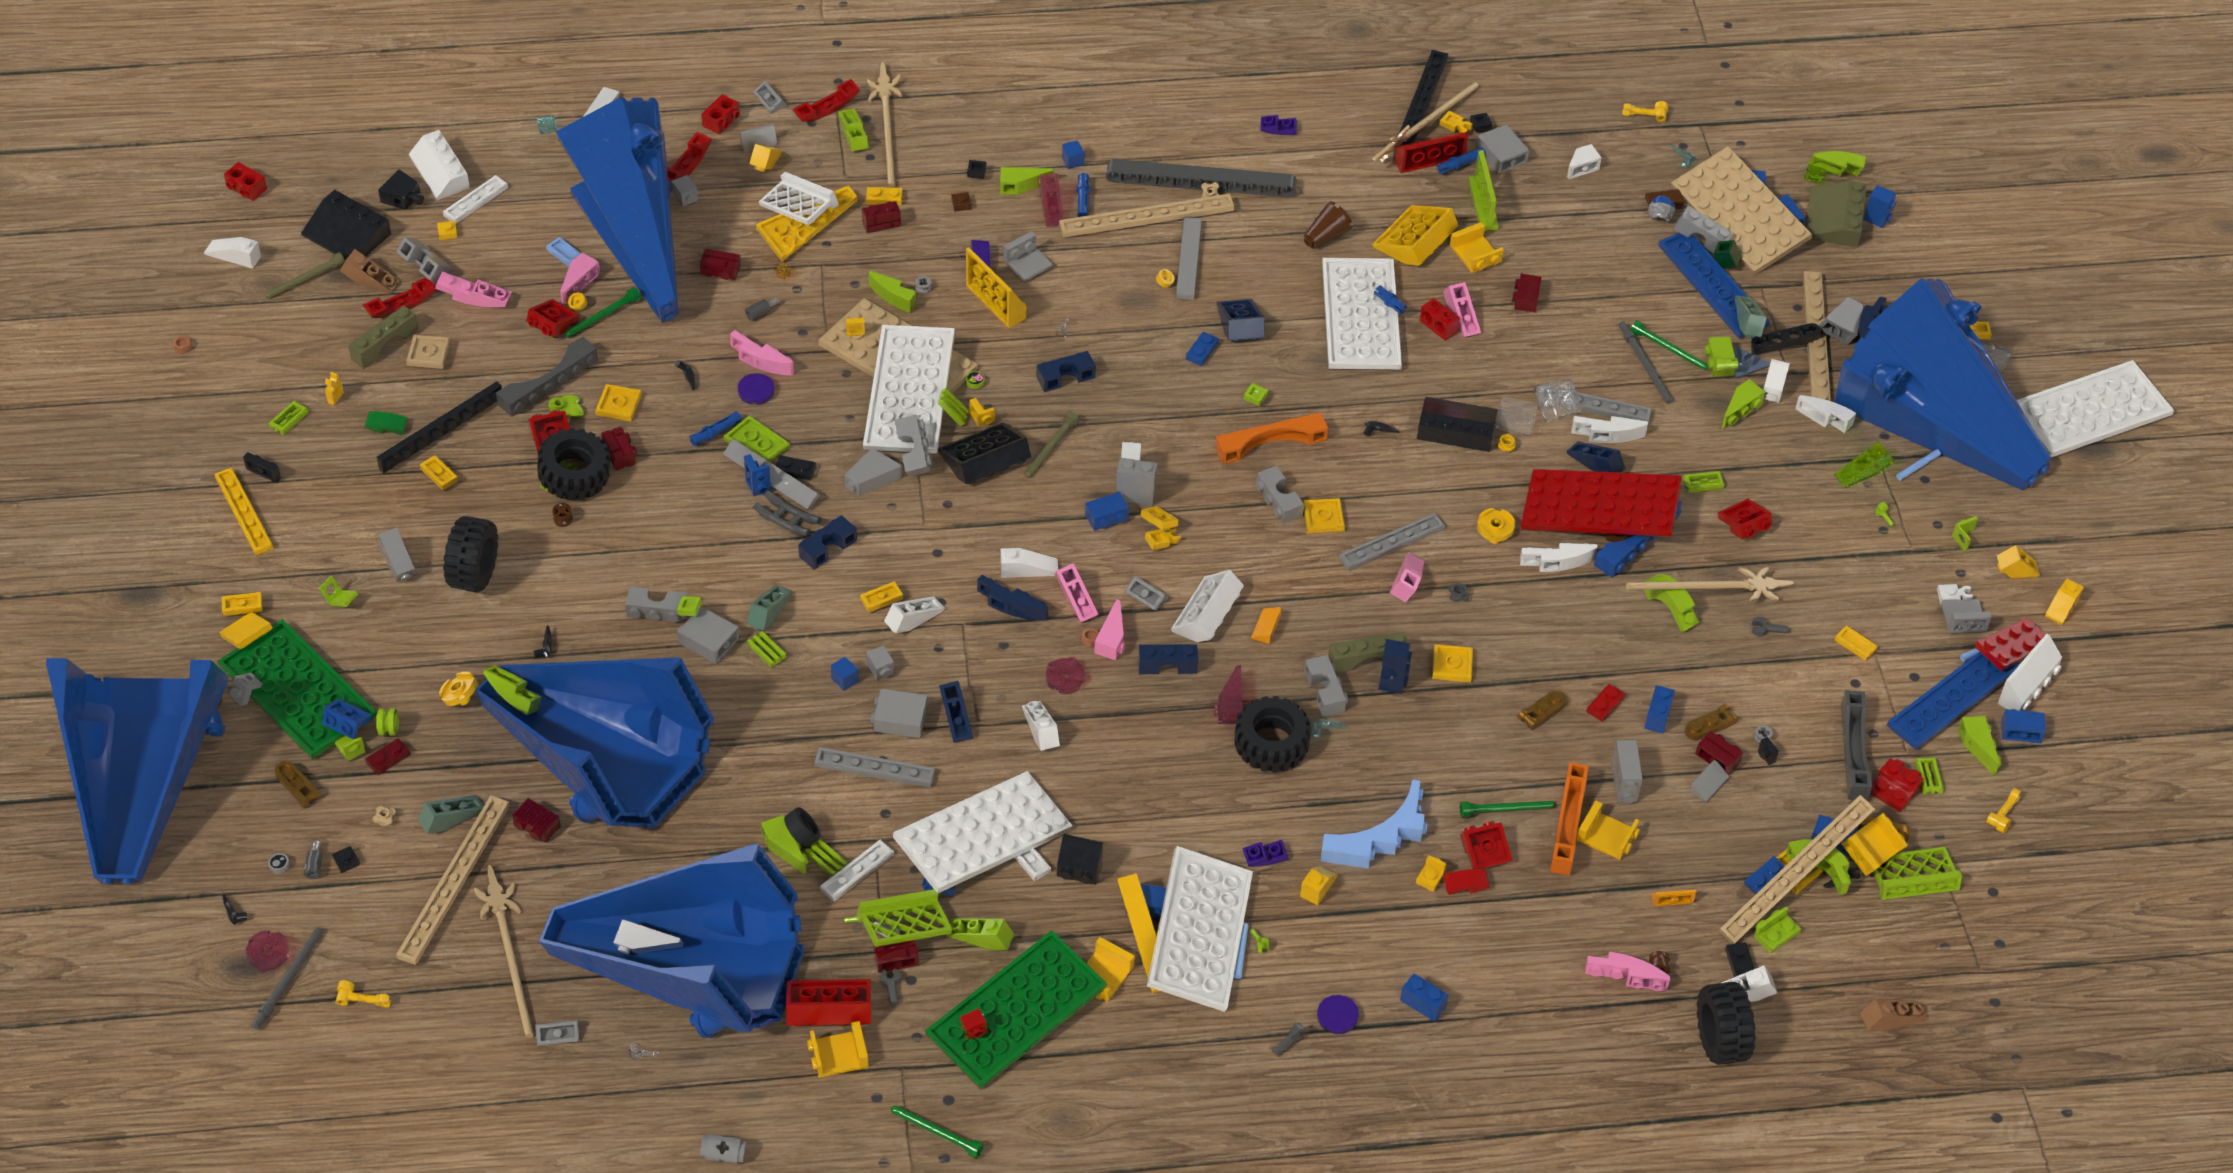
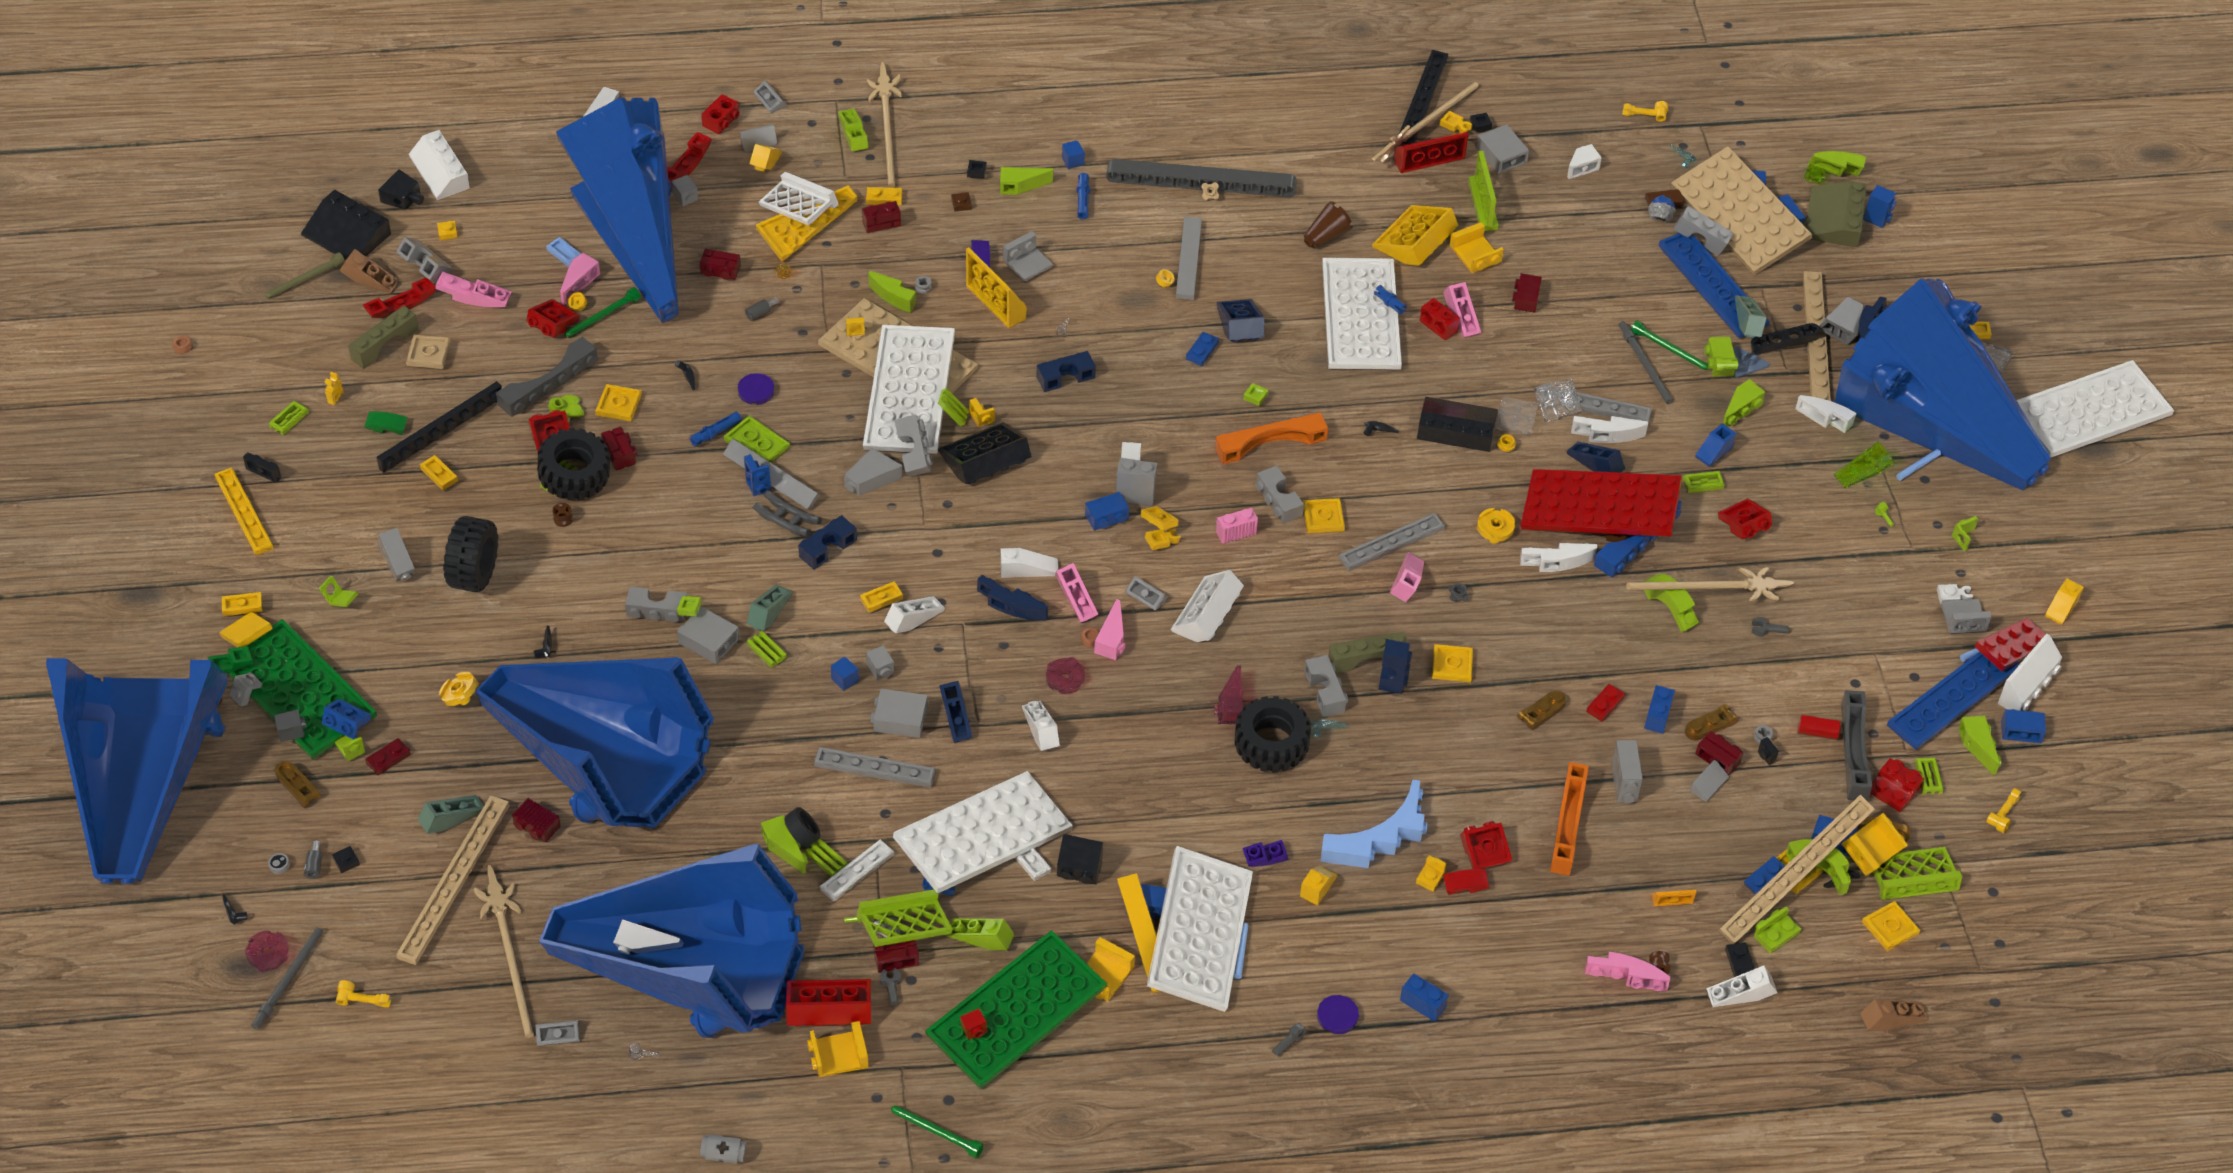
(235, 250): white slope -> none
(235, 659): none -> green slope
(245, 181): red brick -> none
(290, 725): none -> dark grey brick
(384, 820): tan plate -> none
(387, 721): lime wheel -> none
(475, 199): white tile -> none
(512, 689): lime slope -> none
(546, 124): clear light blue tile -> none
(762, 358): bright pink slope -> none
(796, 467): black plate -> none
(829, 104): red slope -> none
(975, 380): tile -> none
(1050, 199): clear pink slope -> none
(1070, 420): olive piece -> none
(1146, 215): tan plate -> none
(1180, 655): dark blue arch -> none
(1236, 525): none -> bright pink brick
(1262, 942): lime hand -> none
(1267, 624): light orange slope -> none
(1277, 126): dark purple slope -> none
(1455, 163): blue pin -> none
(1468, 809): green piece -> none
(1607, 833): yellow panel -> none
(1716, 445): none -> blue slope
(1726, 1023): black tyre -> none
(1727, 254): dark green brick -> none
(1775, 380): white slope -> none
(1819, 727): none -> red brick
(1855, 643): yellow tile -> none
(1890, 926): none -> yellow tile
(2017, 563): yellow slope -> none

